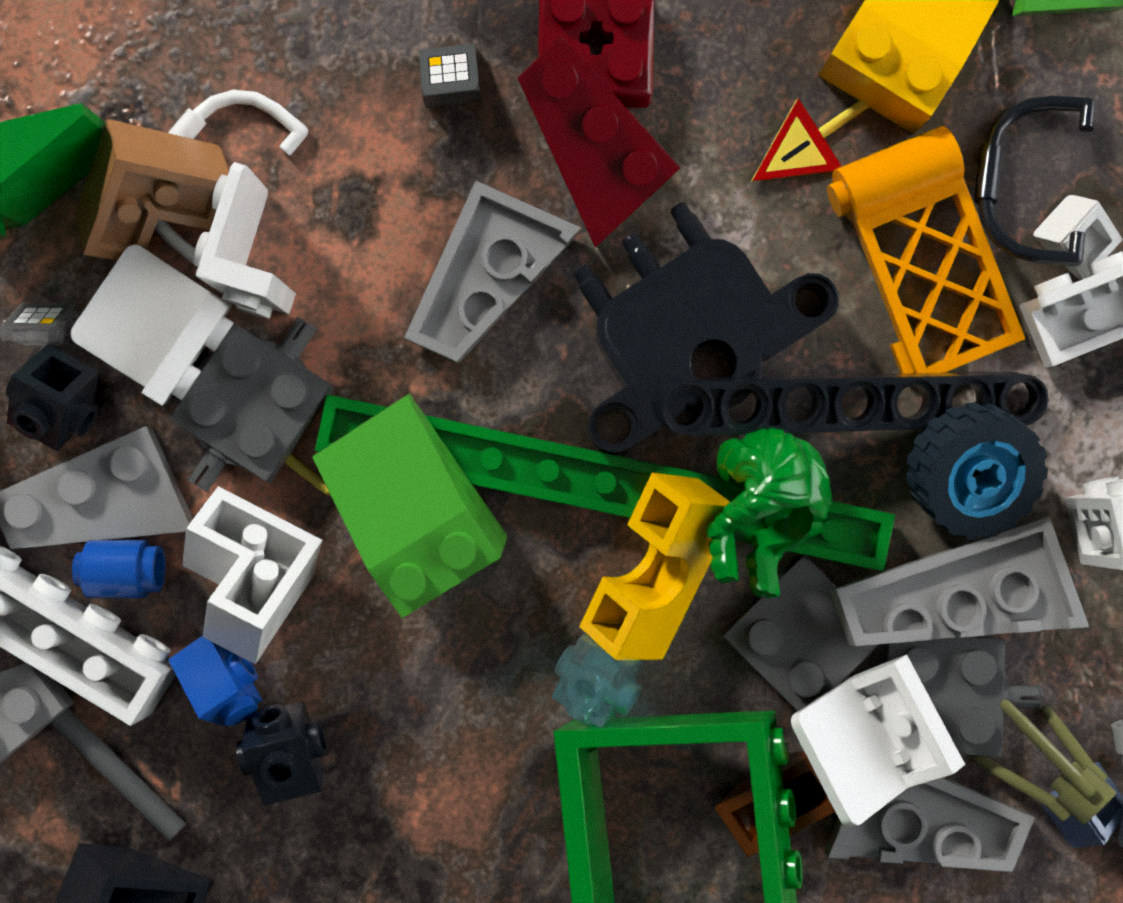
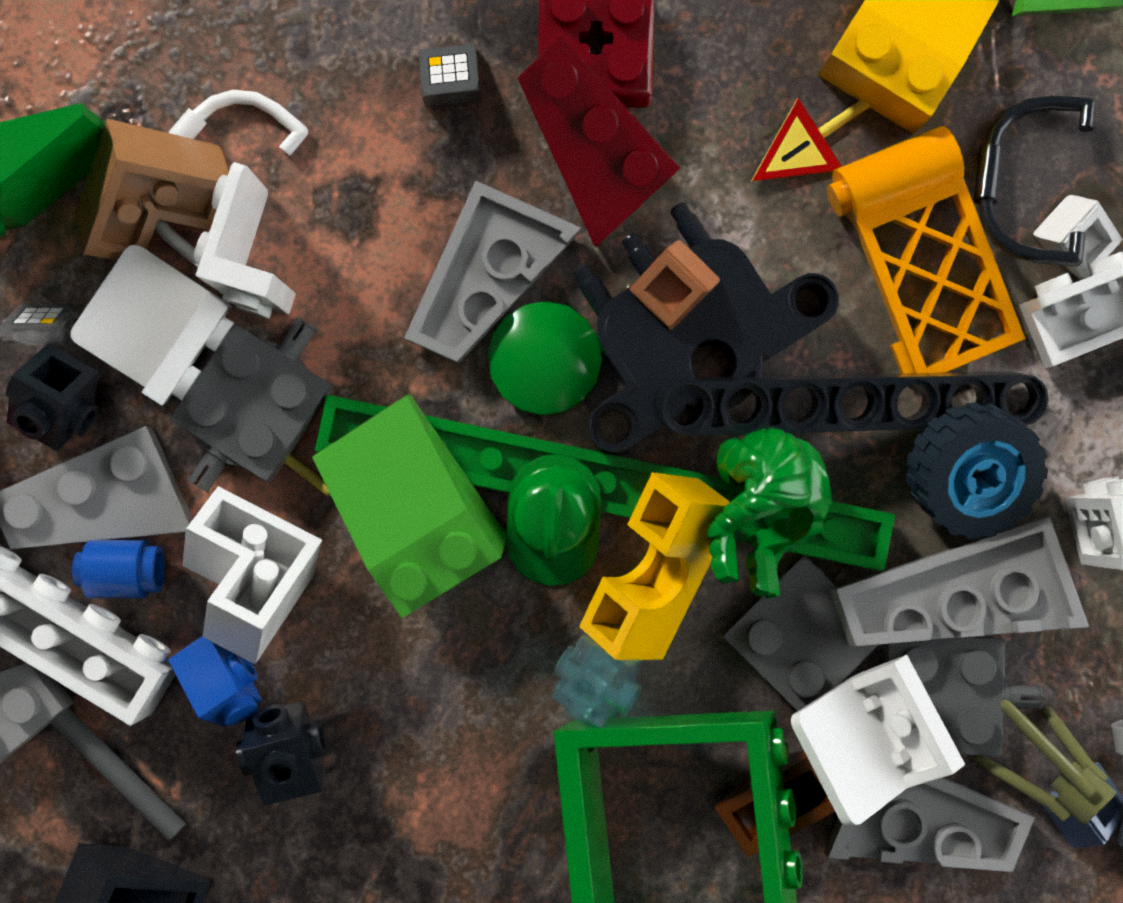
(544, 358): none -> green dish
(554, 520): none -> green piece
(674, 284): none -> nougat slope

